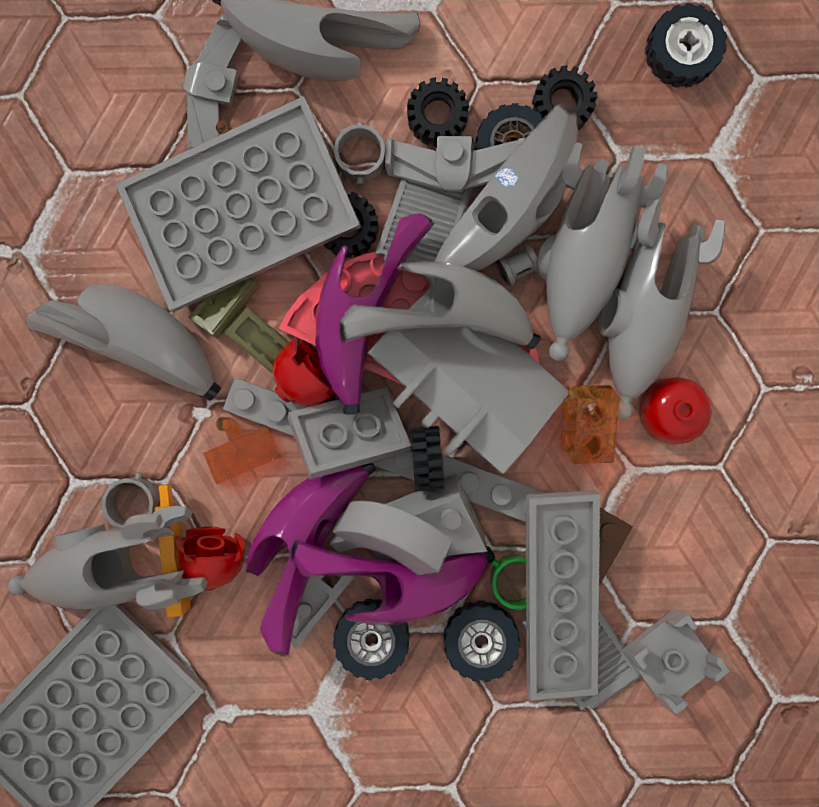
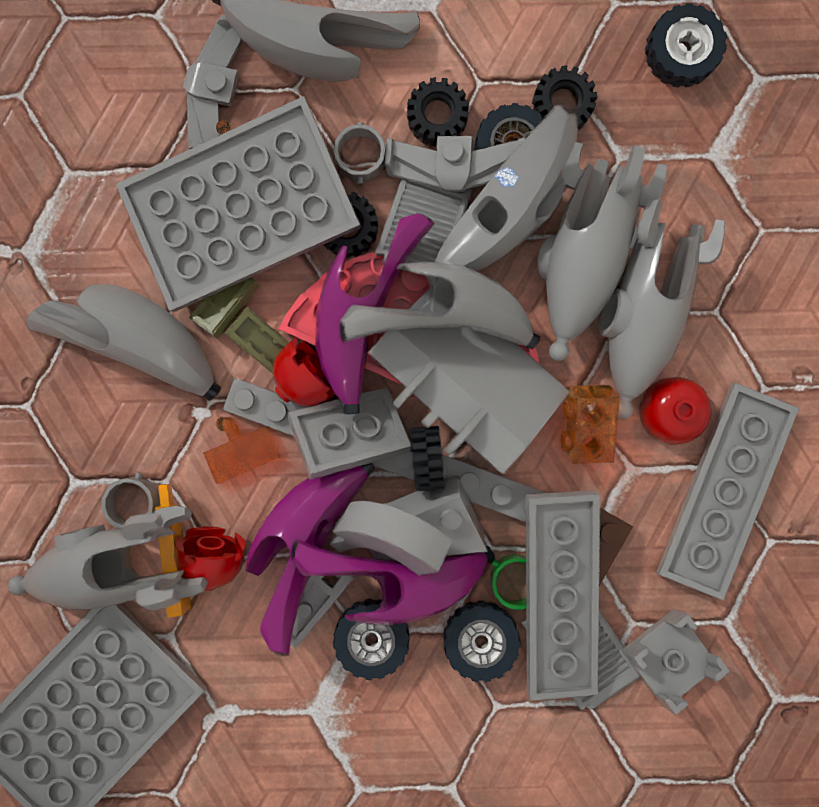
(518, 265): light grey bush -> none
(727, 490): none -> light grey plate

